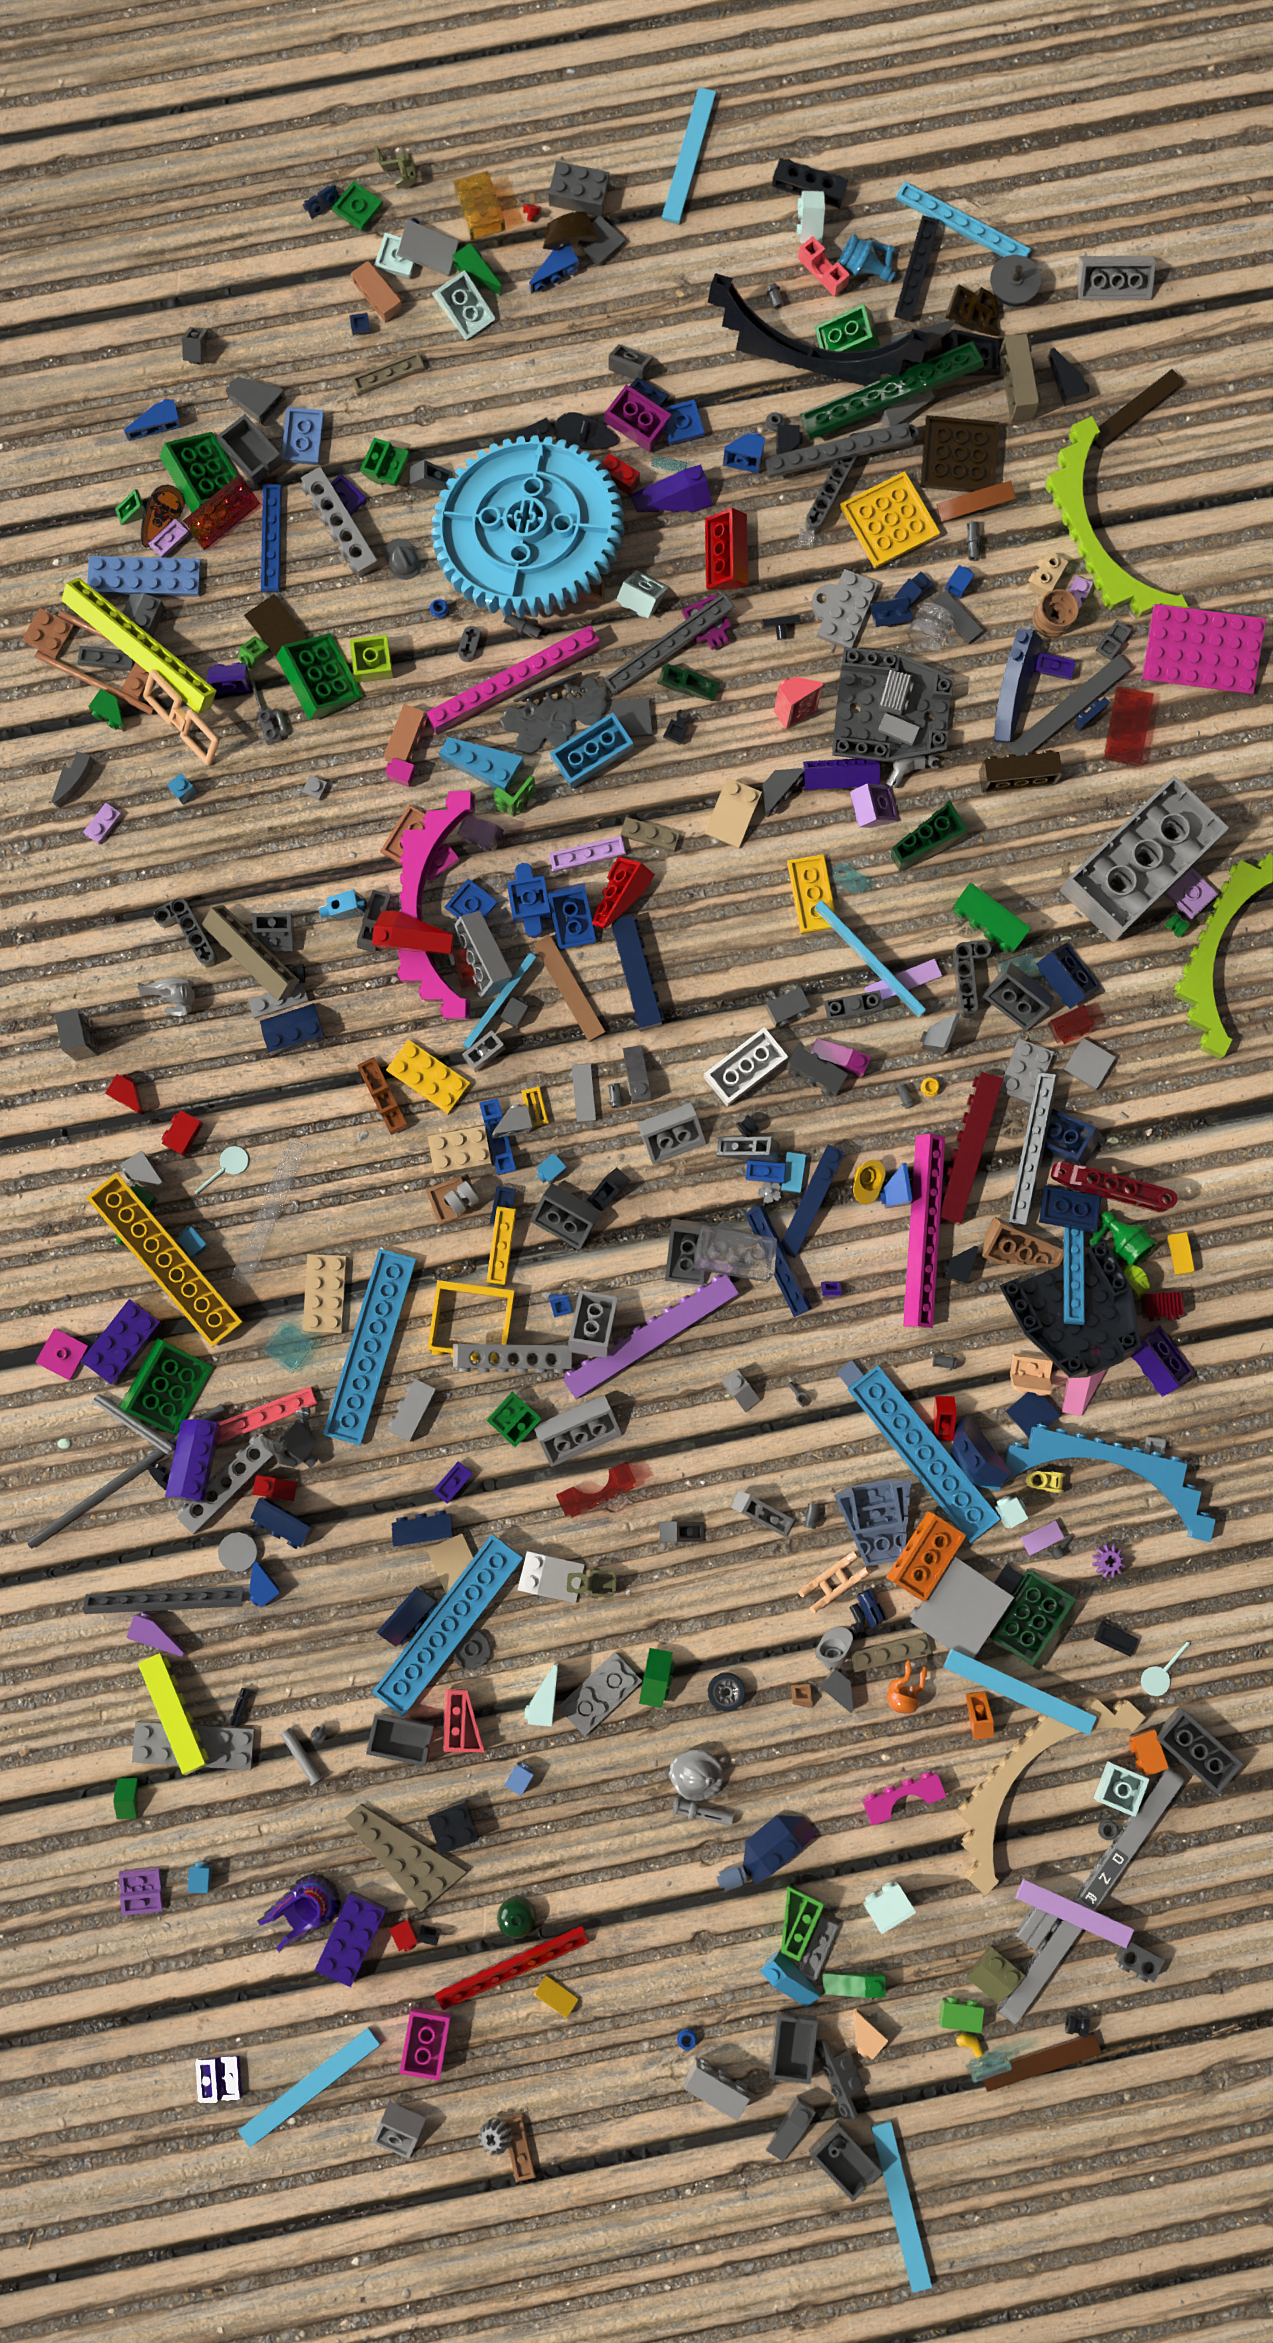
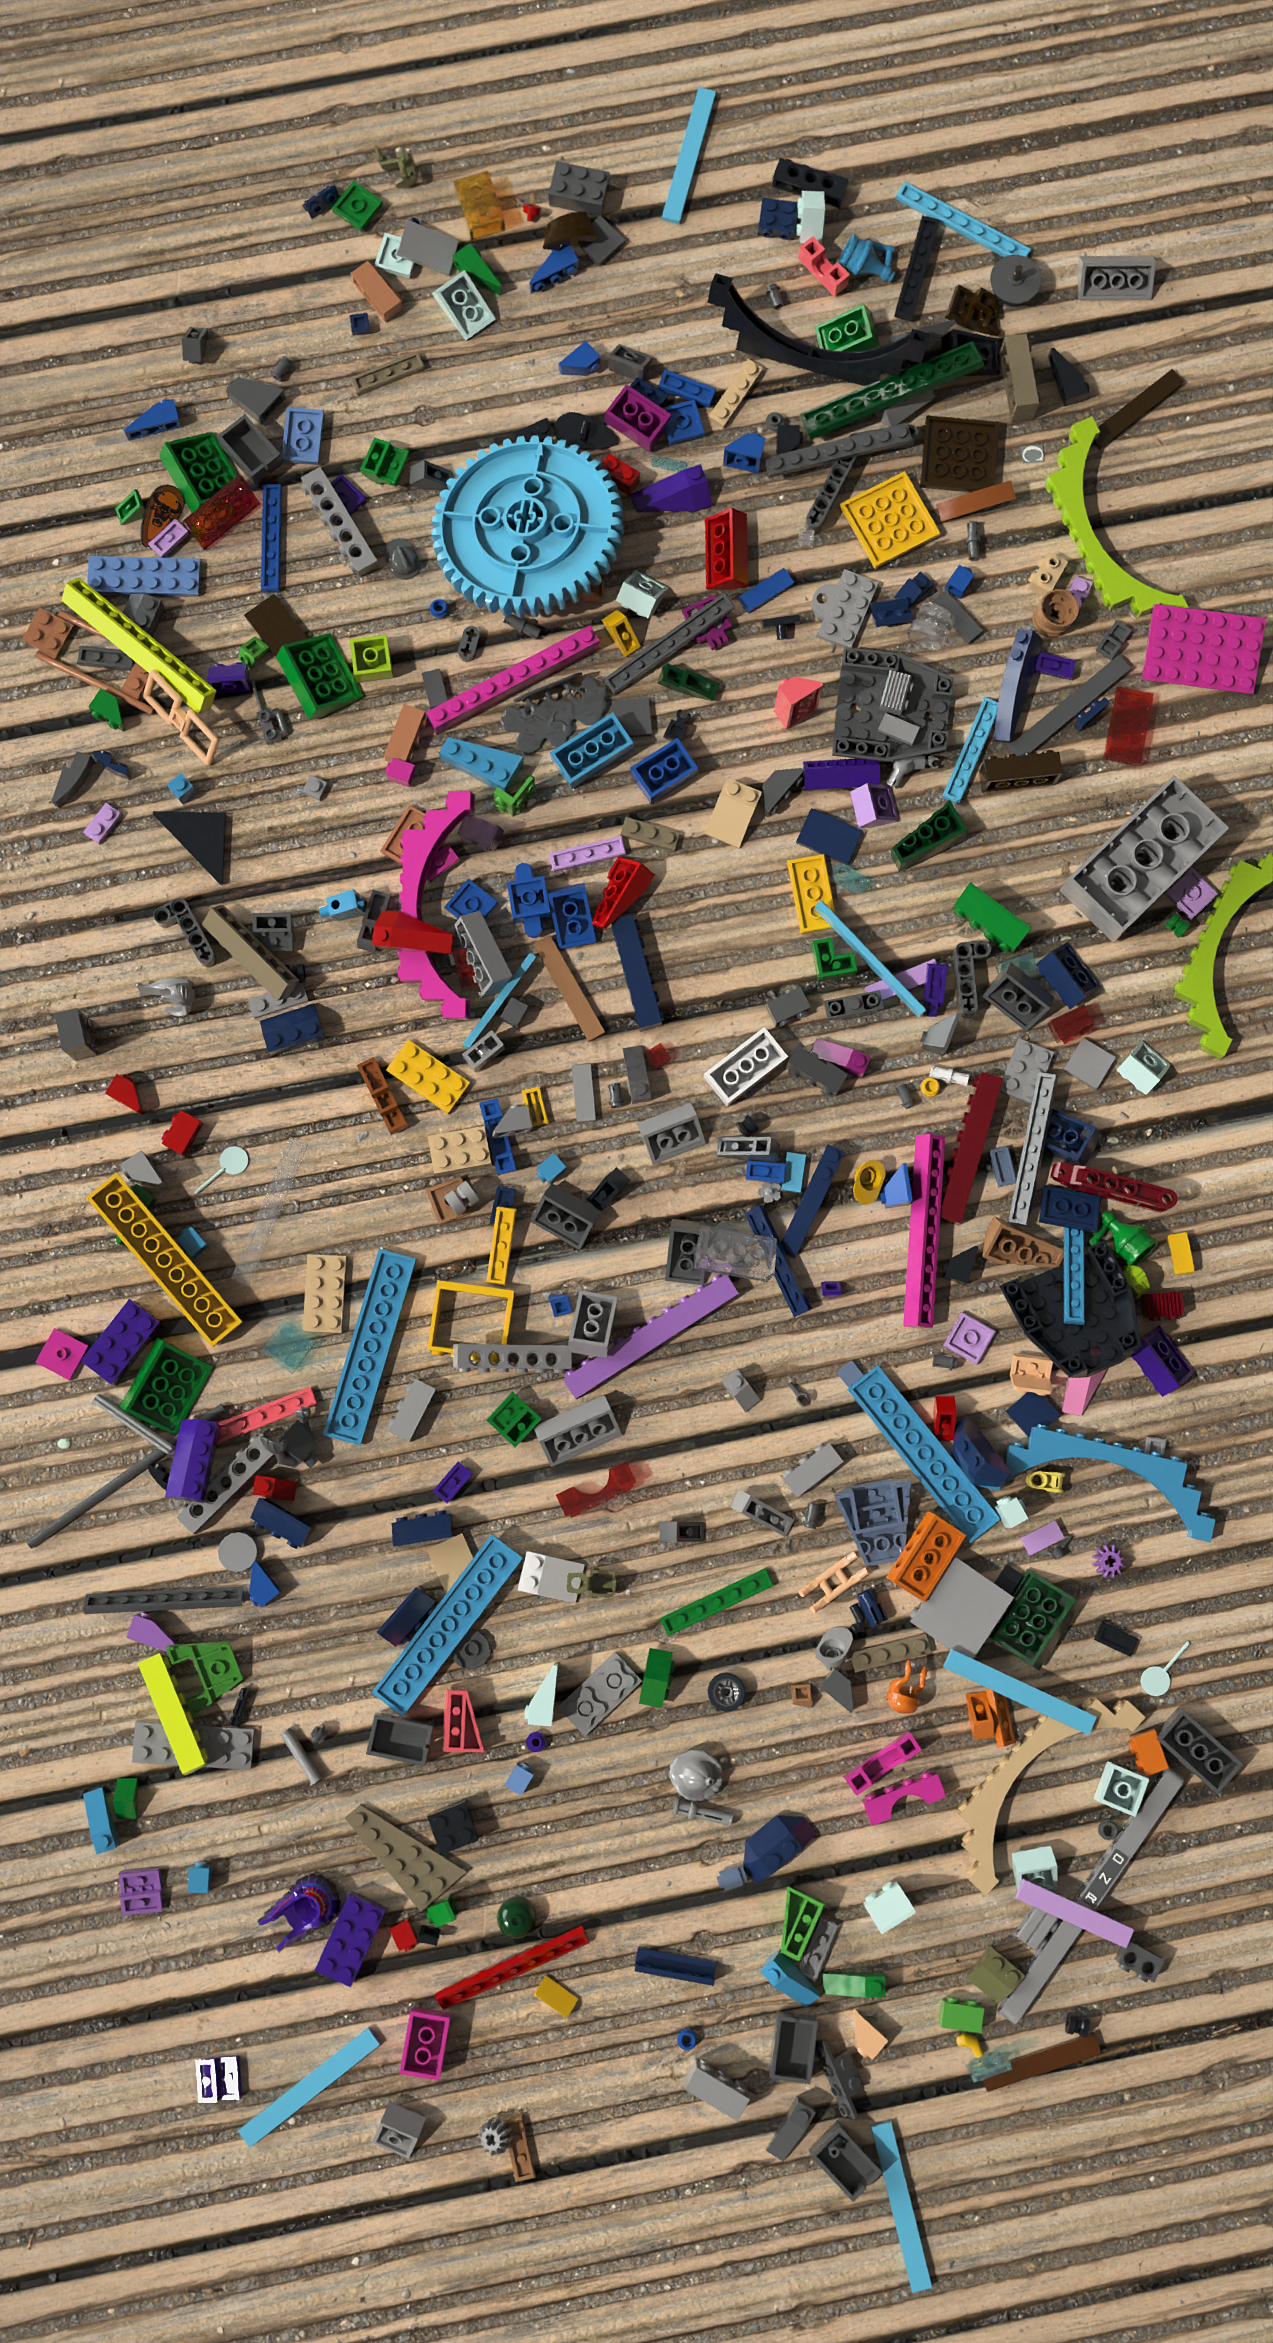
(100, 1821): none -> dark azure slope
(108, 762): none -> dark blue slope
(201, 836): none -> black tile
(215, 1666): none -> bright green wing
(281, 369): none -> dark grey pin
(434, 687): none -> dark grey tile
(442, 1911): none -> green slope
(536, 1735): none -> dark purple plate
(580, 361): none -> blue slope
(621, 632): none -> yellow slope
(657, 1056): none -> clear red plate
(664, 771): none -> blue brick
(675, 1966): none -> dark blue fence
(687, 388): none -> blue plate
(716, 1601): none -> green tile
(735, 393): none -> tan plate
(765, 590): none -> blue tile
(777, 218): none -> dark blue plate
(811, 1469): none -> light grey brick
(829, 836): none -> dark blue tile
(831, 966): none -> green brick
(888, 1757): none -> dark pink arch
(934, 988): none -> dark purple hinge
(949, 1075): none -> white pin
(969, 1338): none -> lavender tile
(971, 751): none -> medium azure tile
(1002, 1166): none -> sand blue tile
(1002, 1722): none -> orange plate
(1032, 453): none -> light grey sticker
(1036, 1866): none -> light aqua slope
(1143, 1067): none -> light aqua slope

